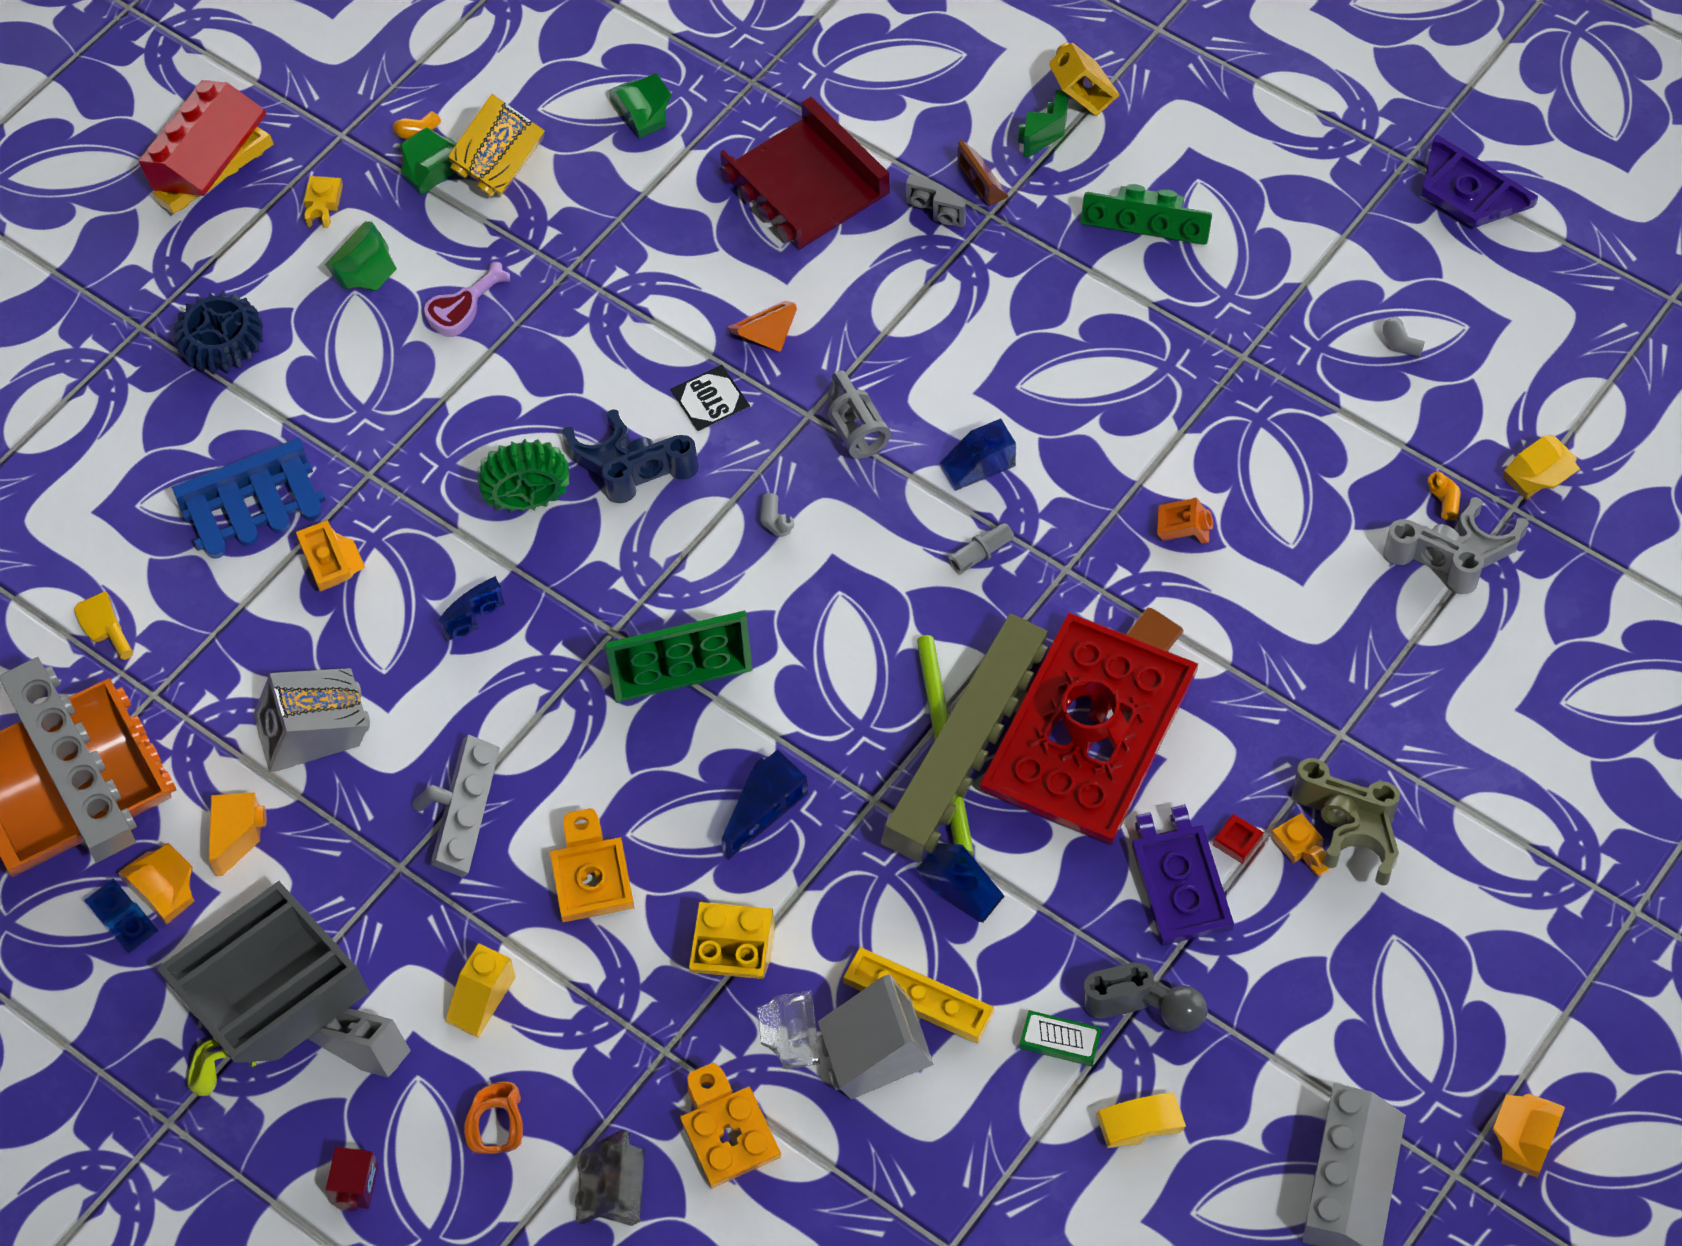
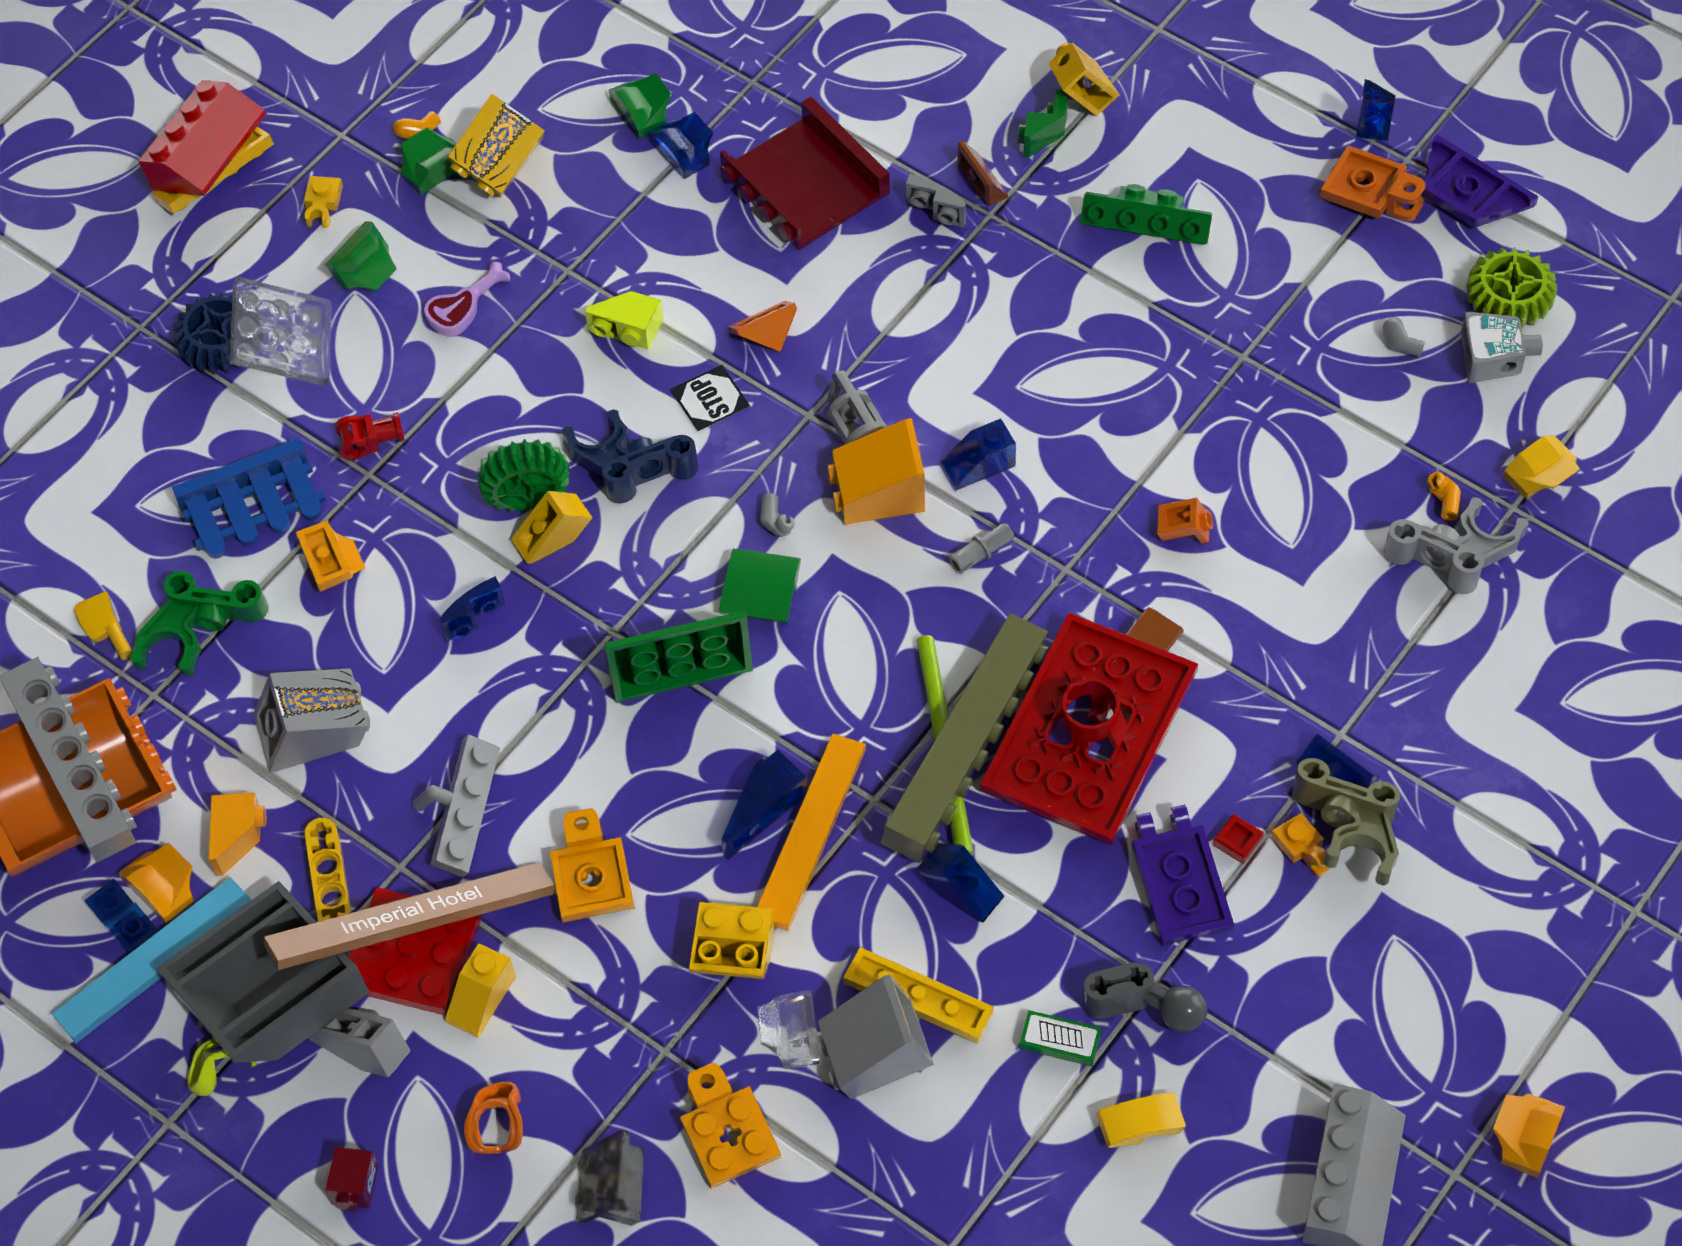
(138, 969): none -> medium azure tile
(196, 608): none -> green piece
(280, 331): none -> clear plate
(330, 882): none -> yellow beam
(366, 434): none -> red connector
(408, 916): none -> tile
(416, 967): none -> red plate
(551, 525): none -> yellow slope
(626, 318): none -> neon yellow slope
(683, 143): none -> clear blue slope
(760, 585): none -> green slope
(811, 829): none -> light orange tile
(879, 475): none -> light orange slope
(1339, 762): none -> clear blue slope
(1375, 112): none -> clear blue slope
(1385, 189): none -> orange plate
(1495, 346): none -> light grey torso
(1529, 279): none -> lime gear

